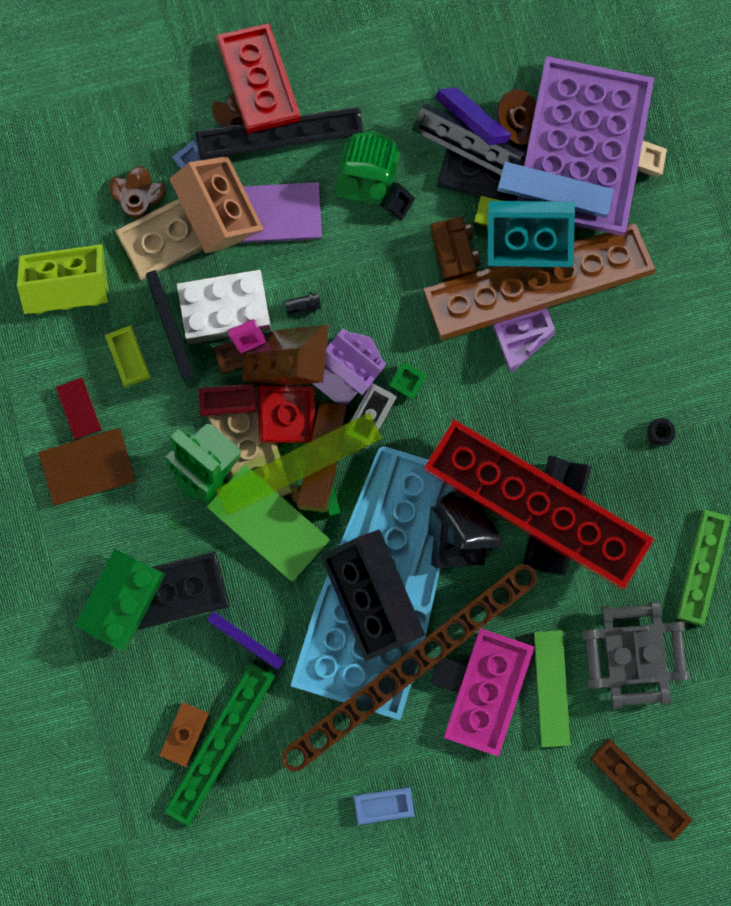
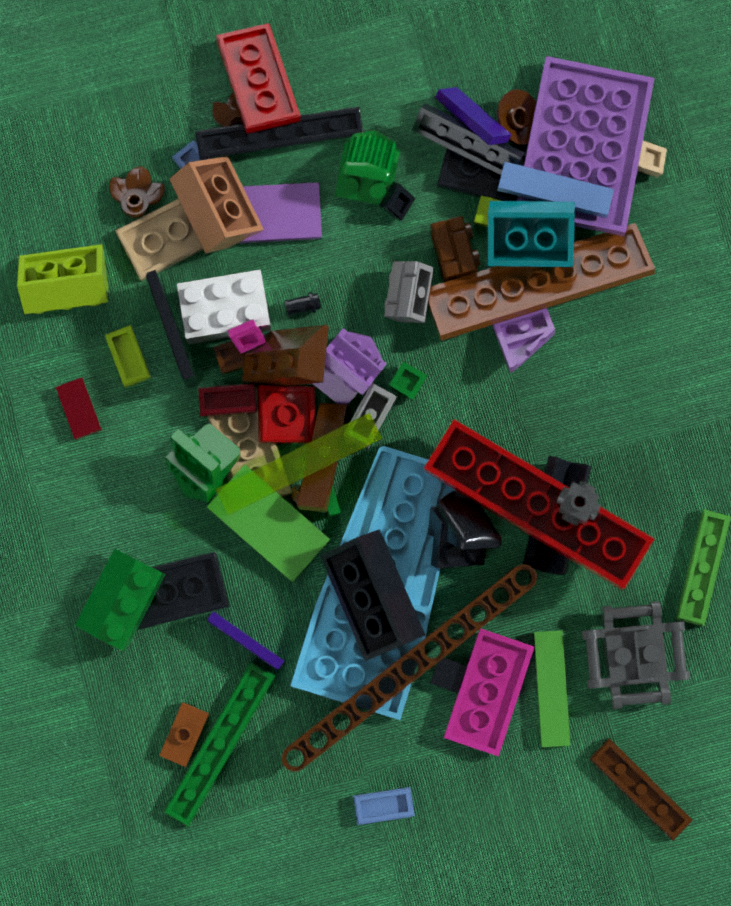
(87, 467): reddish brown tile -> none
(408, 292): none -> light grey brick
(578, 514): none -> dark grey brick
(669, 432): black plate -> none

